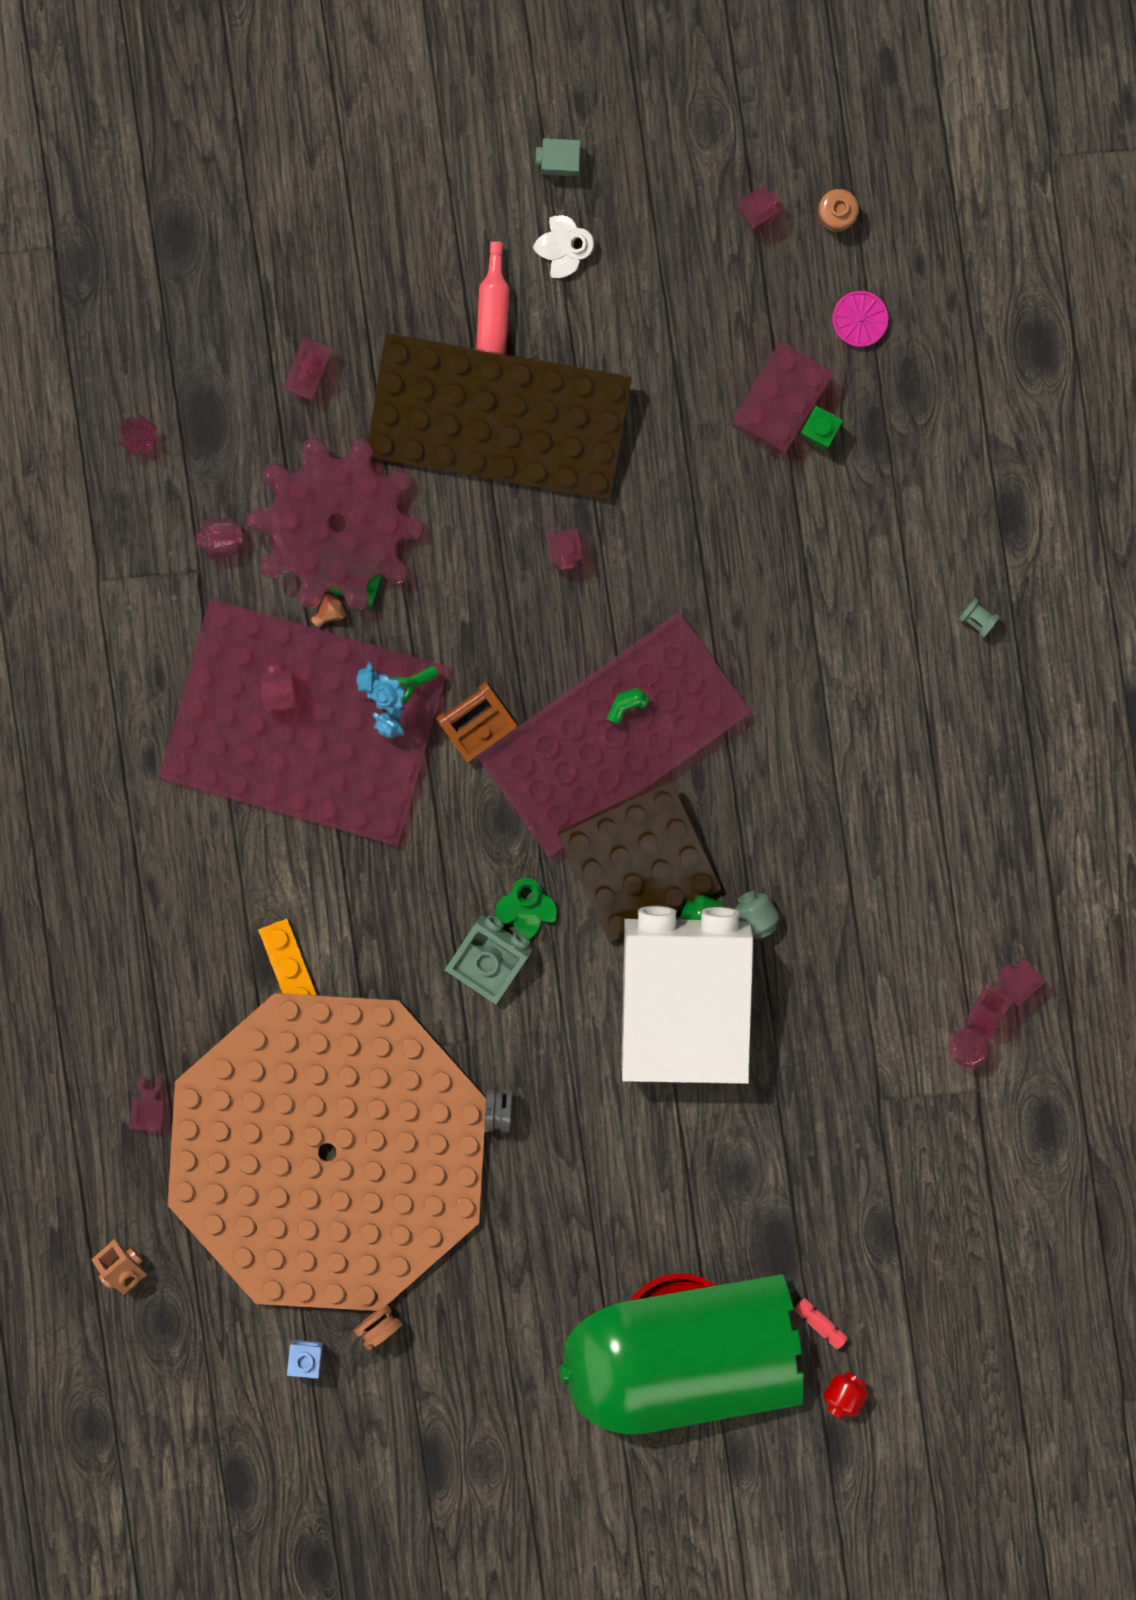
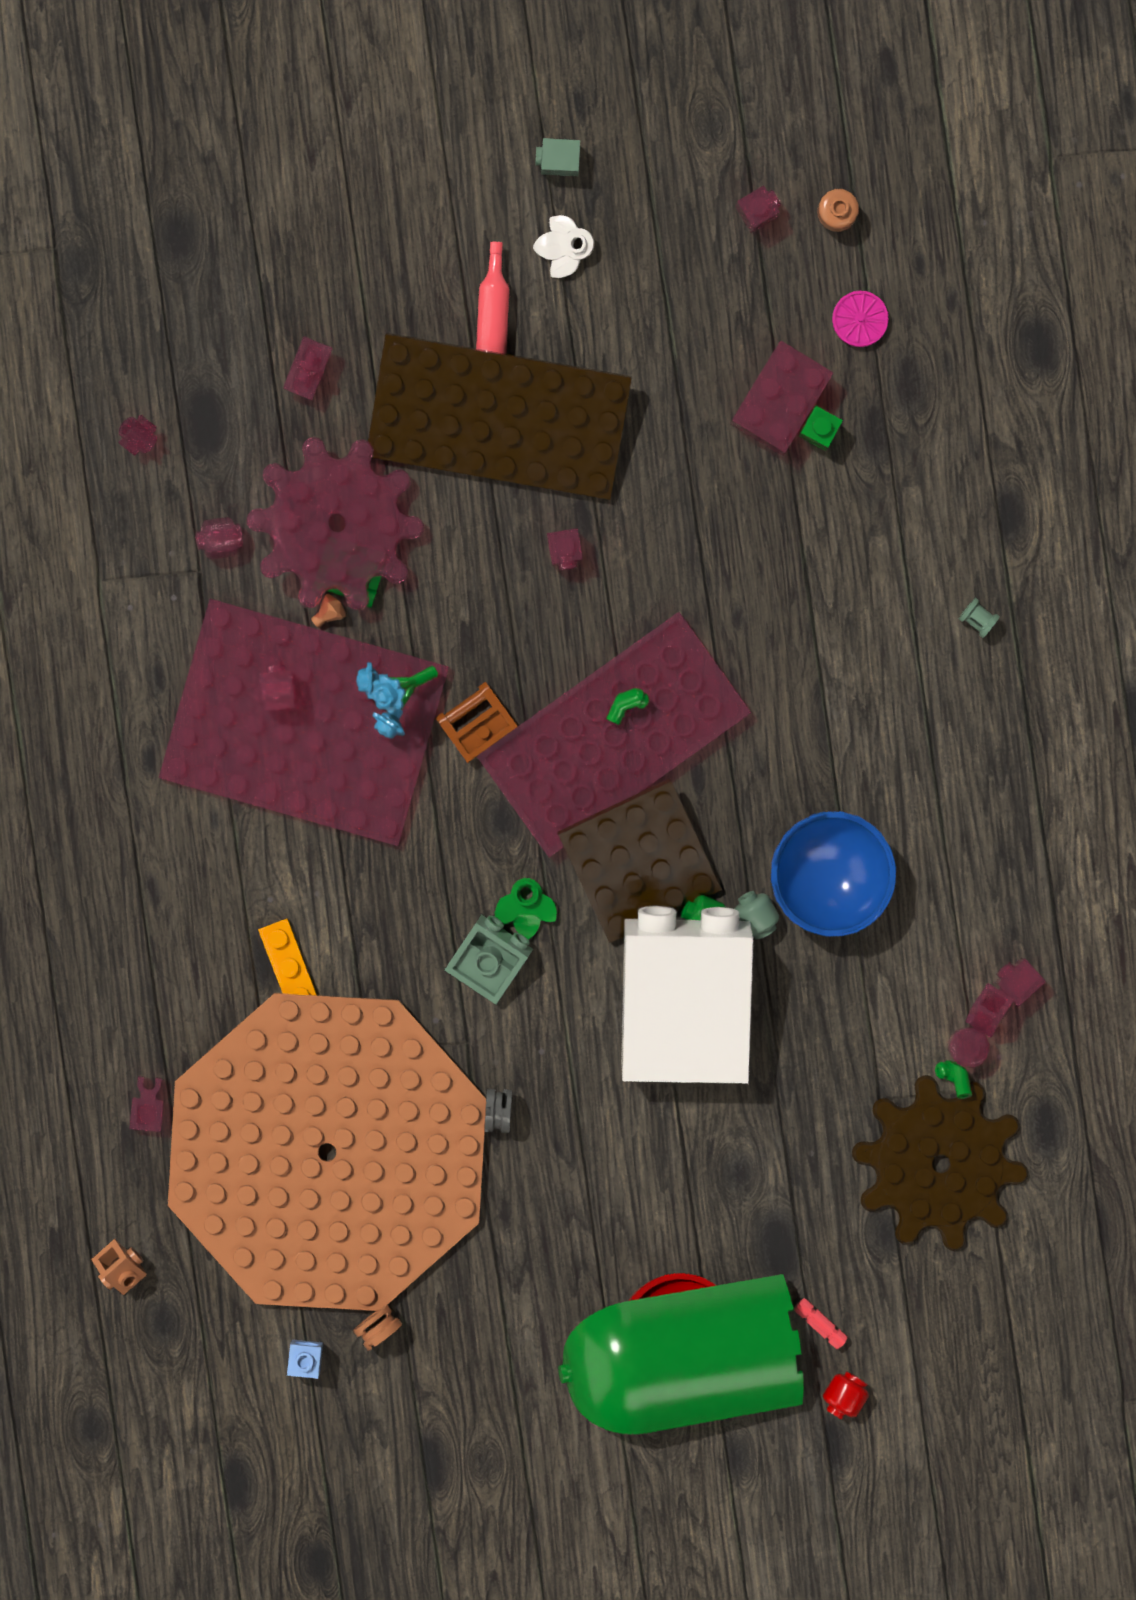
(833, 873): none -> blue piece
(906, 1154): none -> dark brown plate
(956, 1074): none -> green arm

